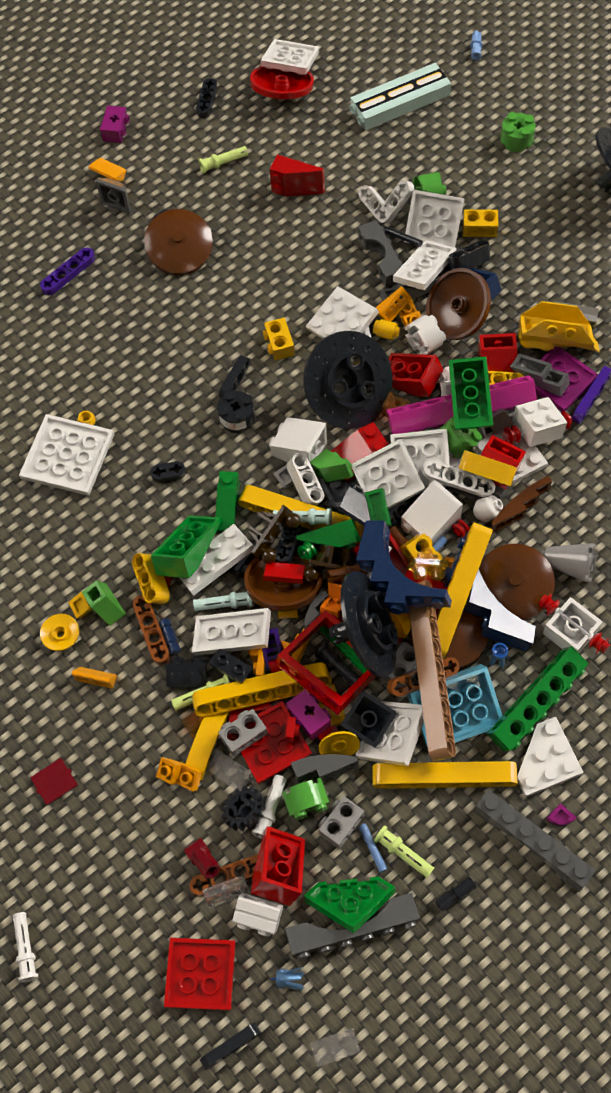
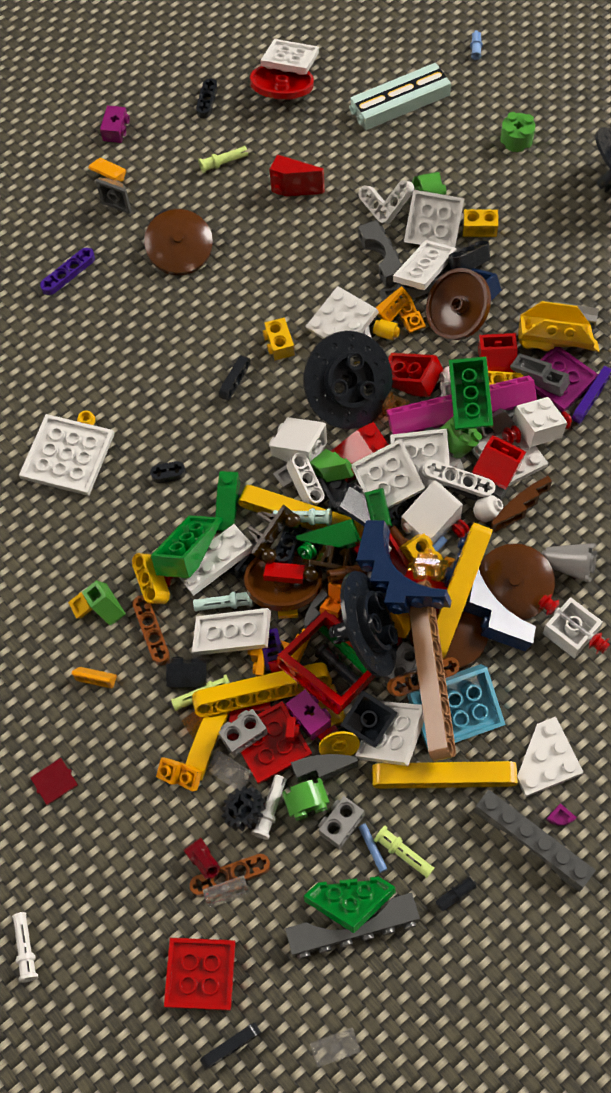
(54, 626): yellow dish -> none
(169, 636): dark blue axle -> none
(231, 666): black bracket -> none
(236, 411): black brick -> none
(257, 914): white brick -> none
(279, 867): red slope -> none
(284, 976): flat silver piece -> none
(403, 236): black bar -> none
(425, 334): white brick -> none
(487, 468): yellow beam -> none
(499, 652): piece -> none
(501, 732): green brick -> none

